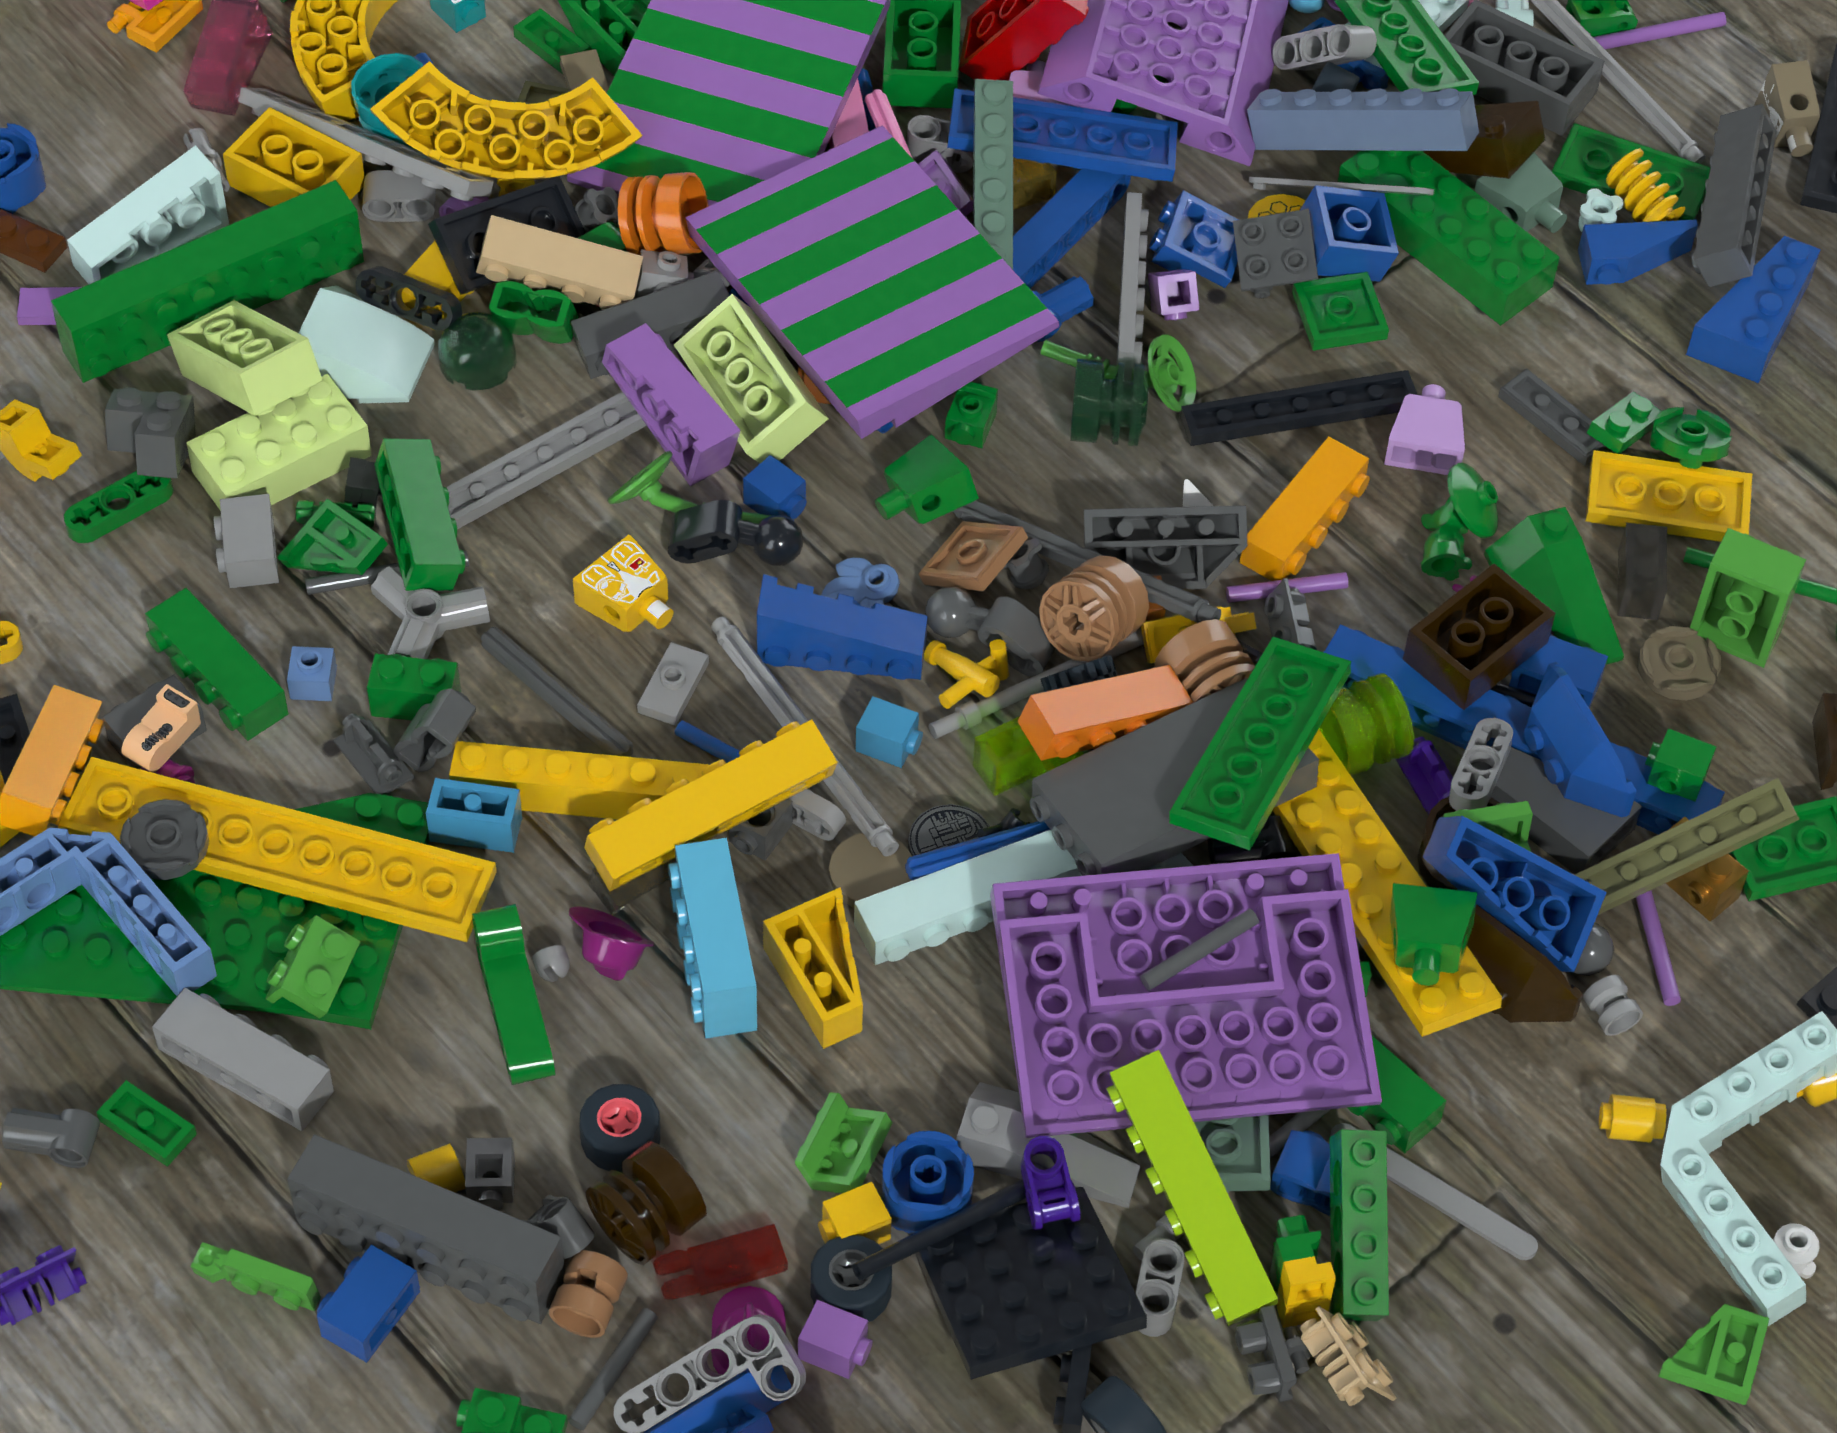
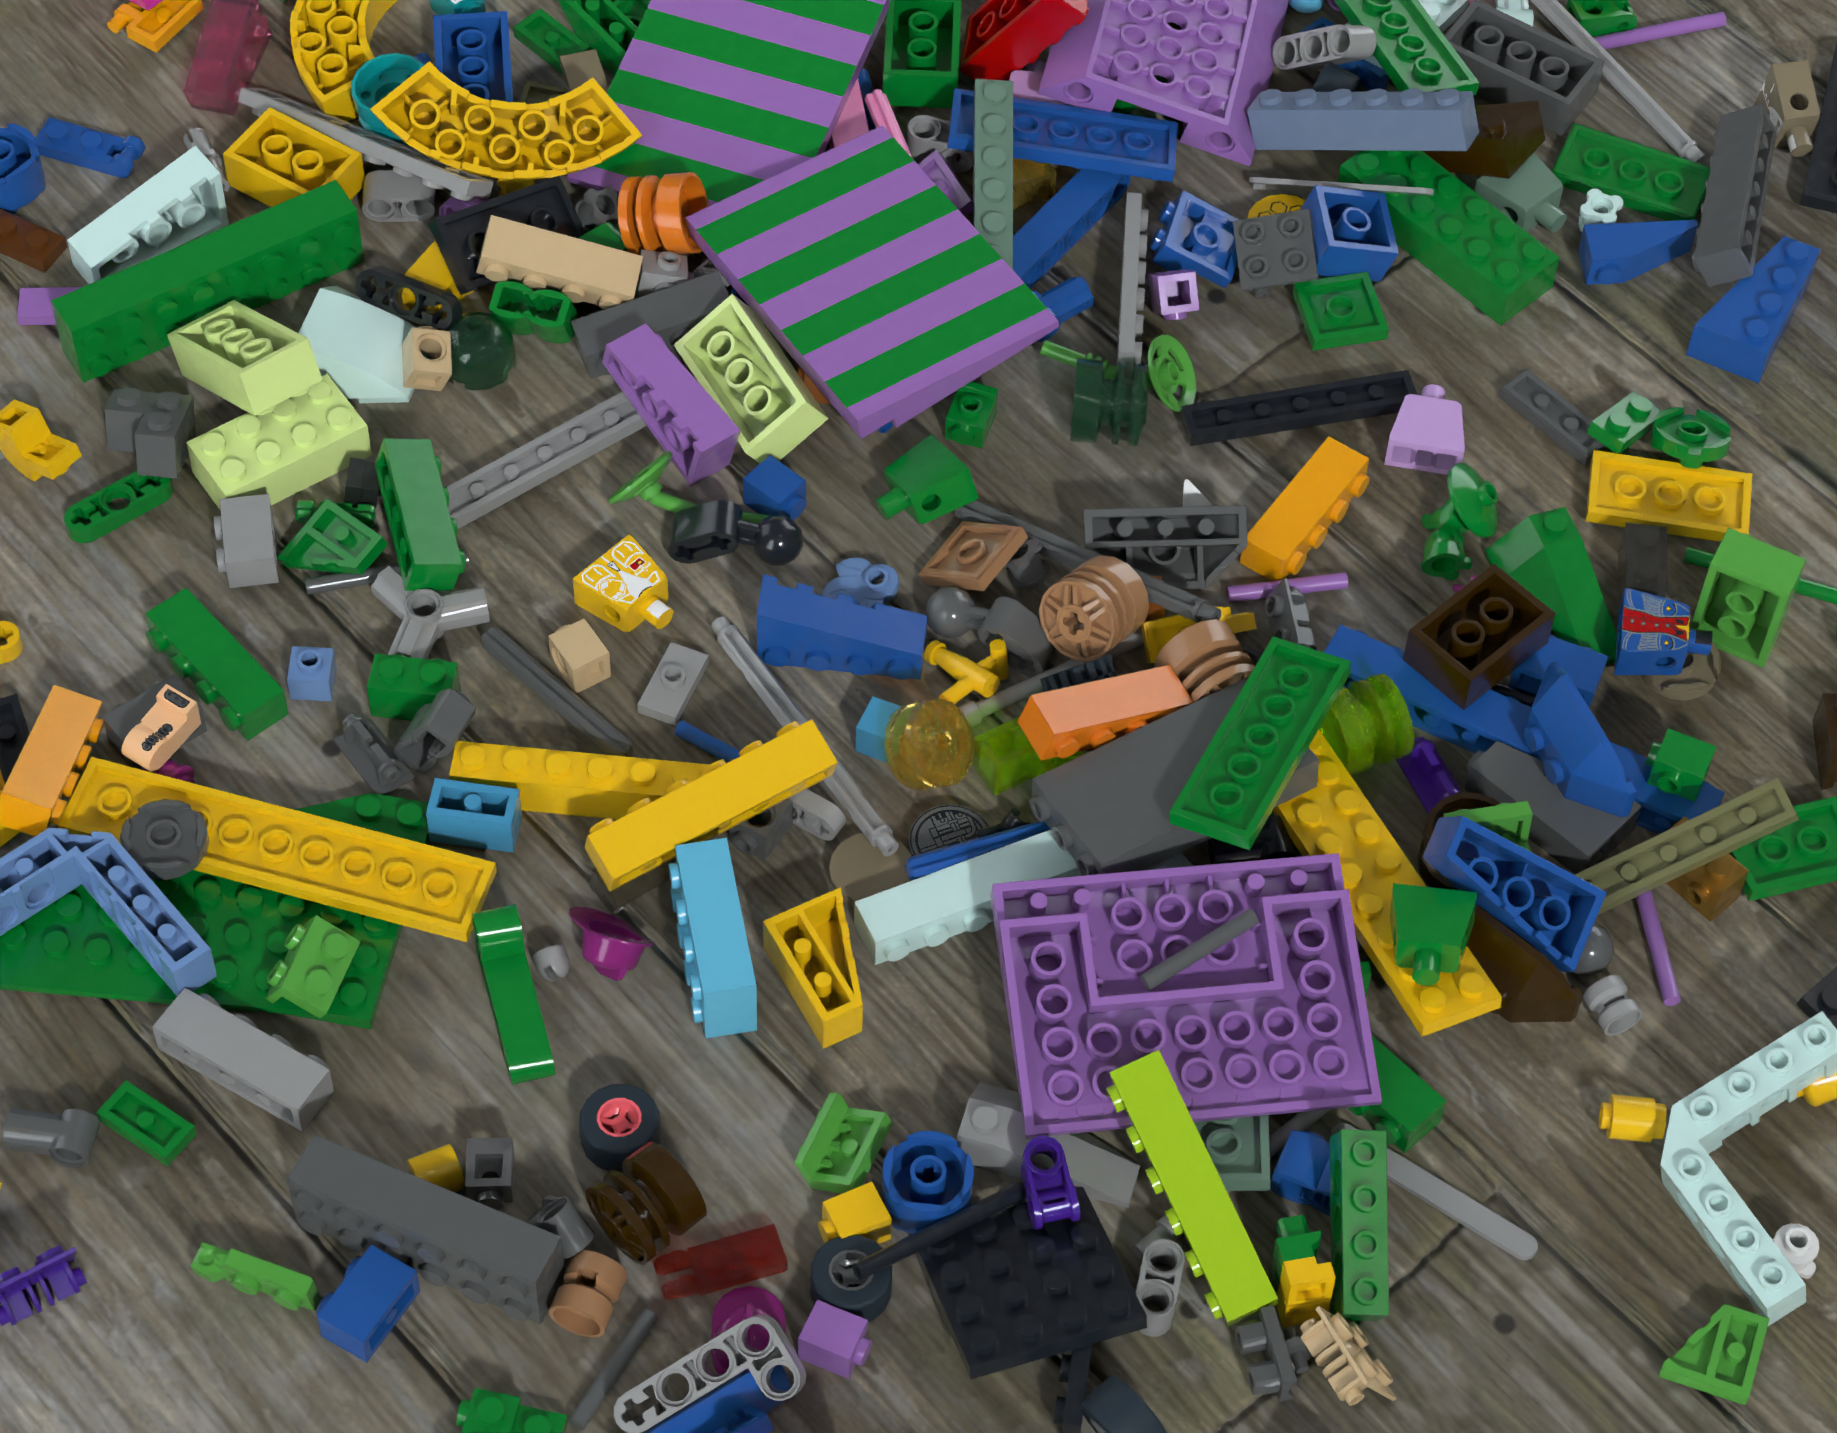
(89, 148): none -> blue plate
(424, 372): none -> tan brick
(475, 52): none -> blue brick
(579, 655): none -> tan brick
(929, 744): none -> clear yellow wheel
(1478, 752): light grey beam -> none
(1640, 191): yellow piece -> none
(1655, 635): none -> blue torso

